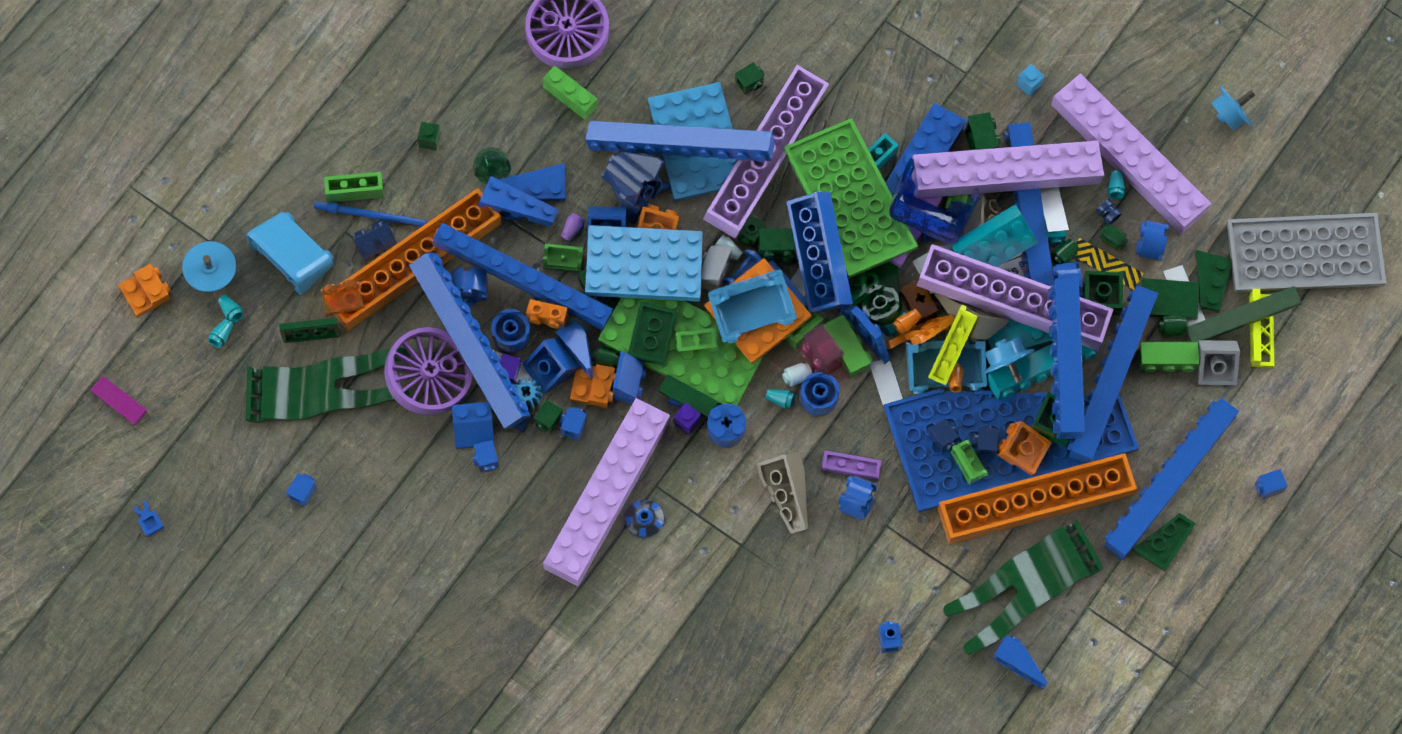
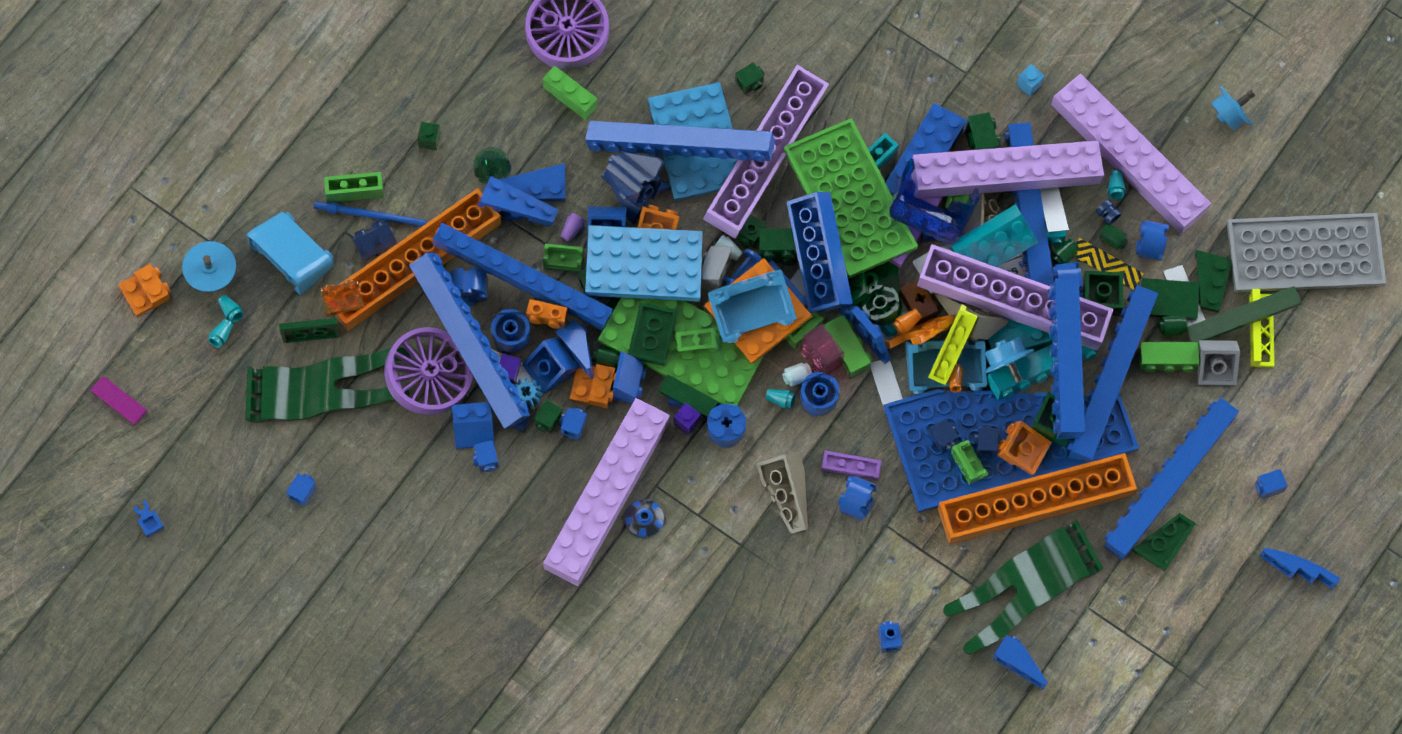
(1292, 564): none -> blue slope

